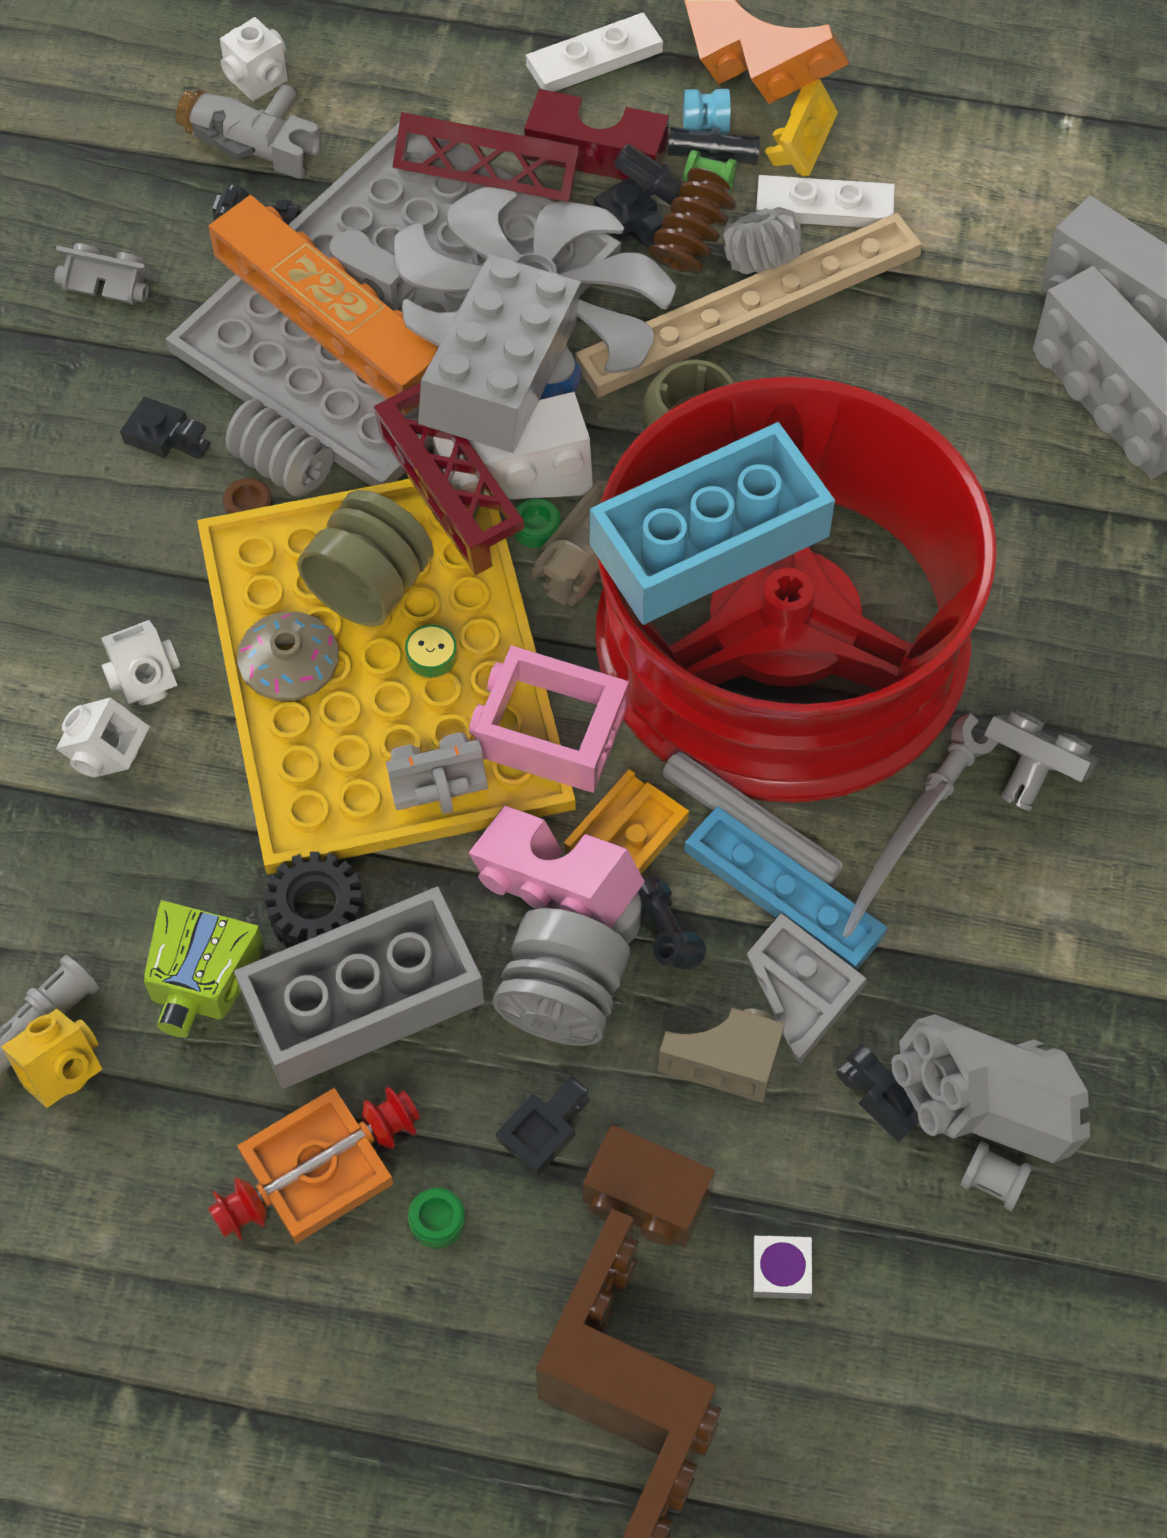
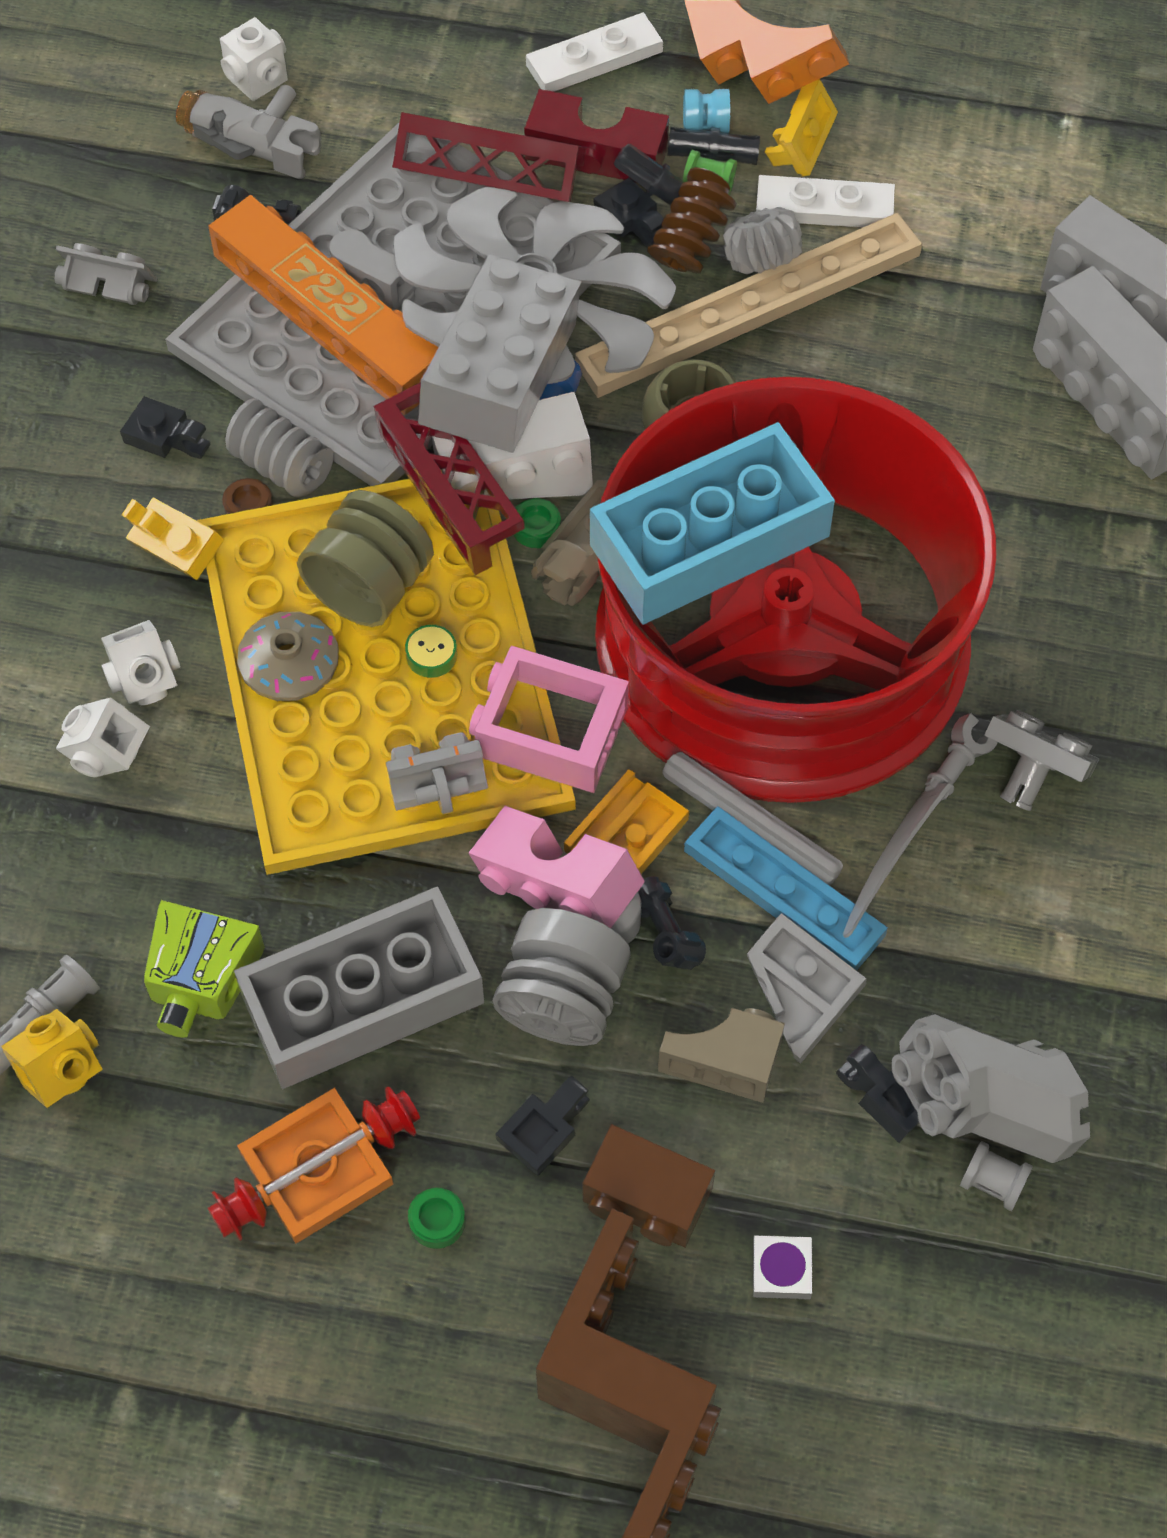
(172, 536): none -> yellow plate
(305, 877): black tyre -> none

